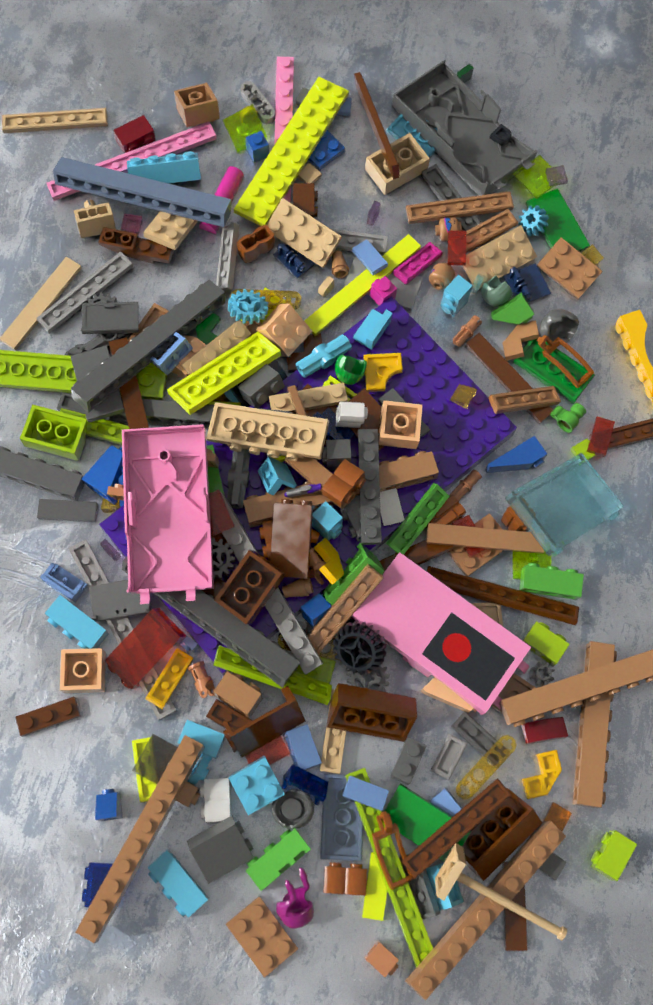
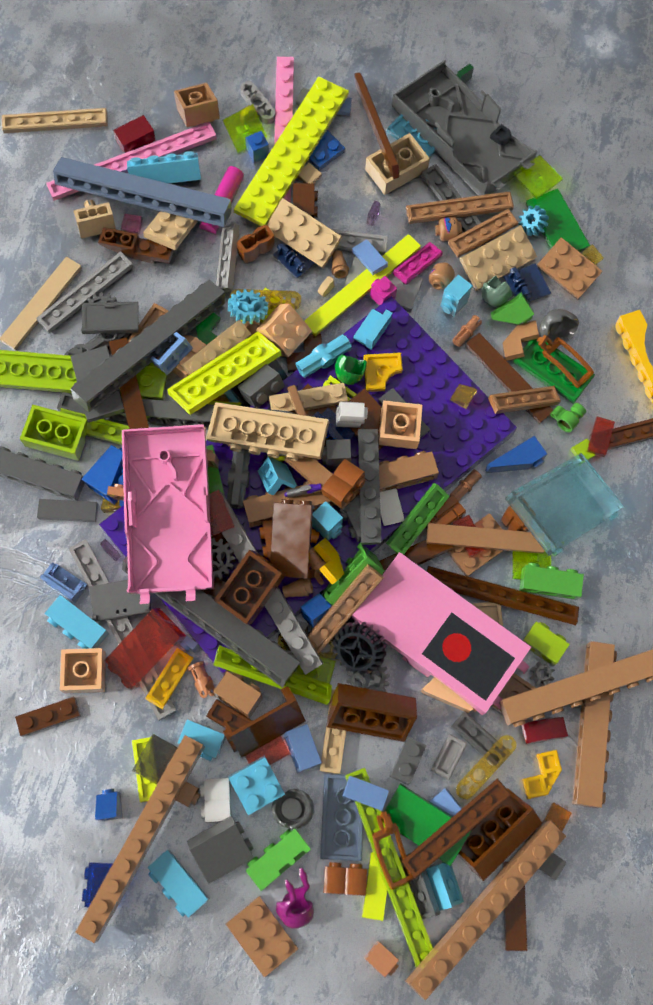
(199, 771): medium azure plate -> none
(306, 782): clear blue hinge -> none
(451, 872): tan tile -> none
(457, 248): clear red tile -> none
(477, 283): clear light blue tile -> none
(556, 176): tile -> none
(613, 855): lime brick -> none

